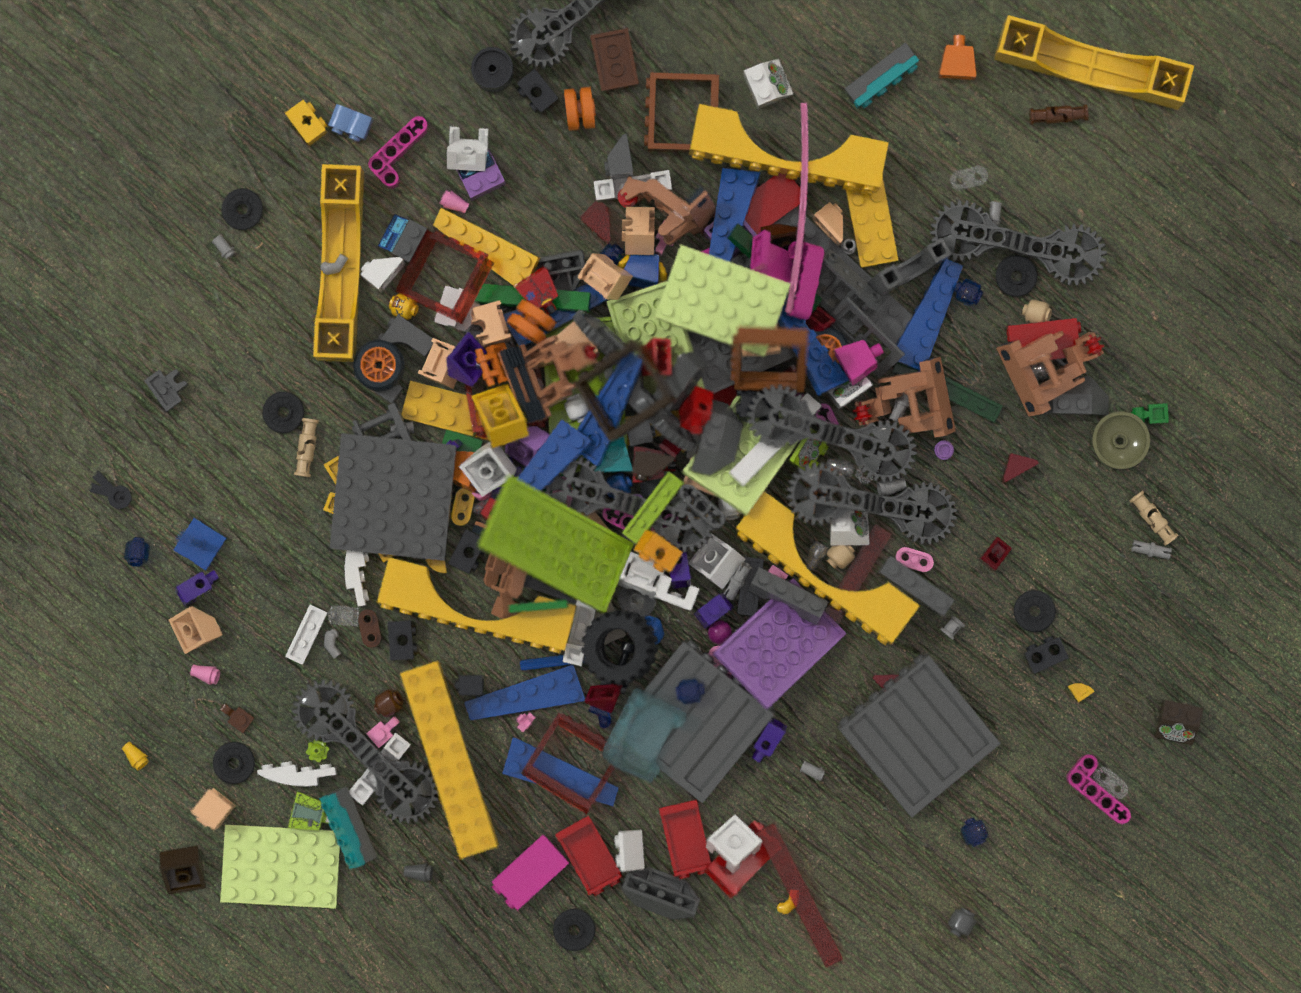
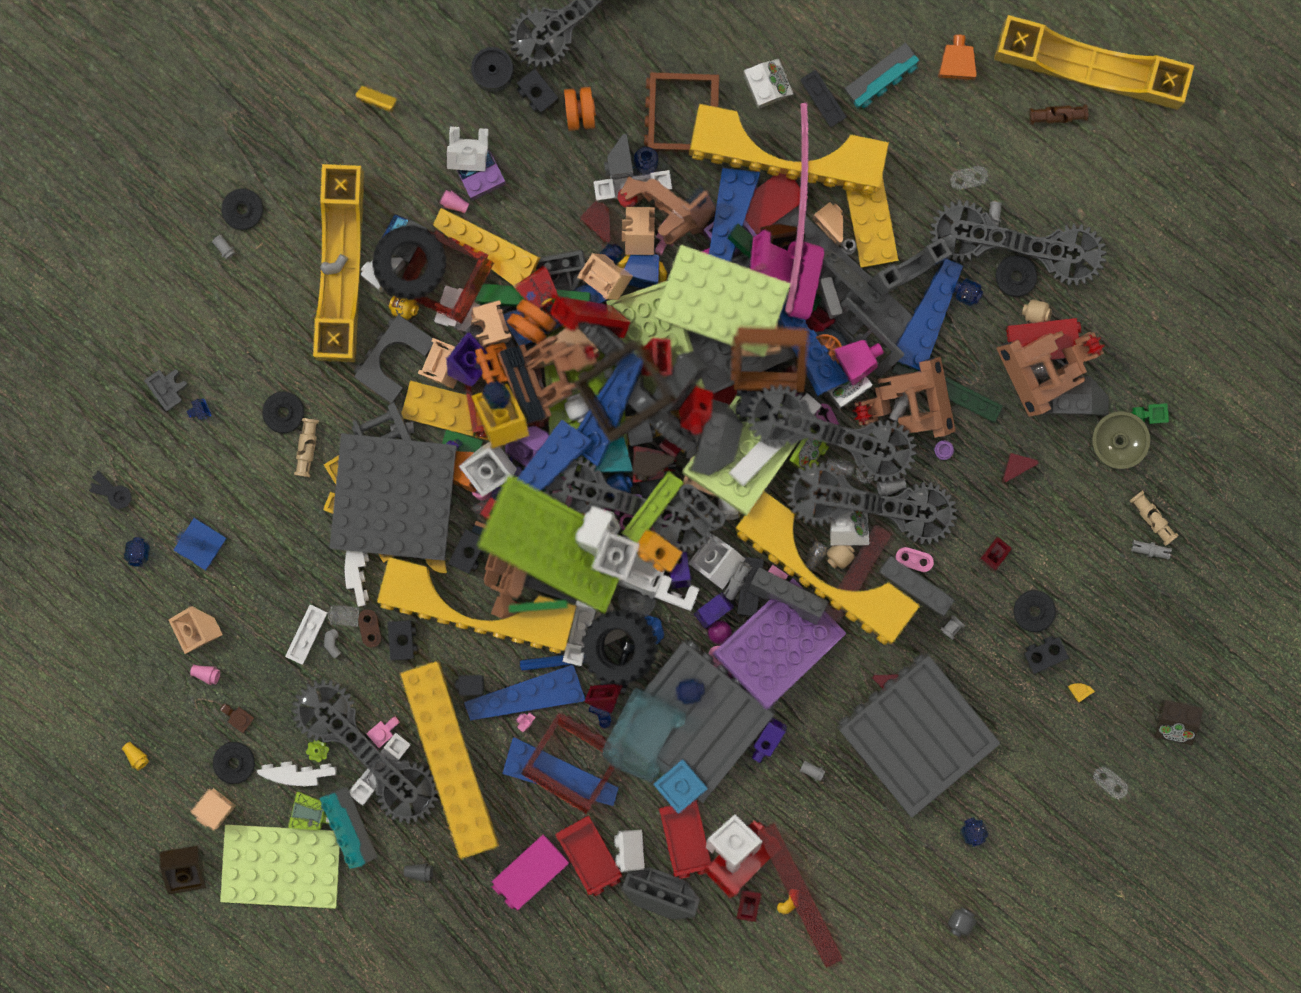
(190, 593): dark purple torso -> none
(199, 409): none -> clear blue tile
(299, 113): yellow brick -> none
(350, 122): medium blue brick -> none
(376, 98): none -> yellow slope
(388, 703): reddish brown head -> none
(392, 365): wheel -> none
(401, 148): dark pink beam -> none
(435, 256): none -> black tyre
(462, 507): yellow plate -> none
(496, 395): none -> head
(572, 311): none -> red panel
(578, 941): black wheel -> none
(594, 529): none -> white slope
(614, 60): reddish brown plate -> none
(615, 556): none -> white slope
(646, 160): none -> clear blue head
(680, 786): none -> dark azure tile
(748, 905): none -> dark red slope
(823, 98): none -> black plate
(830, 297): none -> light grey slope
(1100, 792): dark pink beam -> none

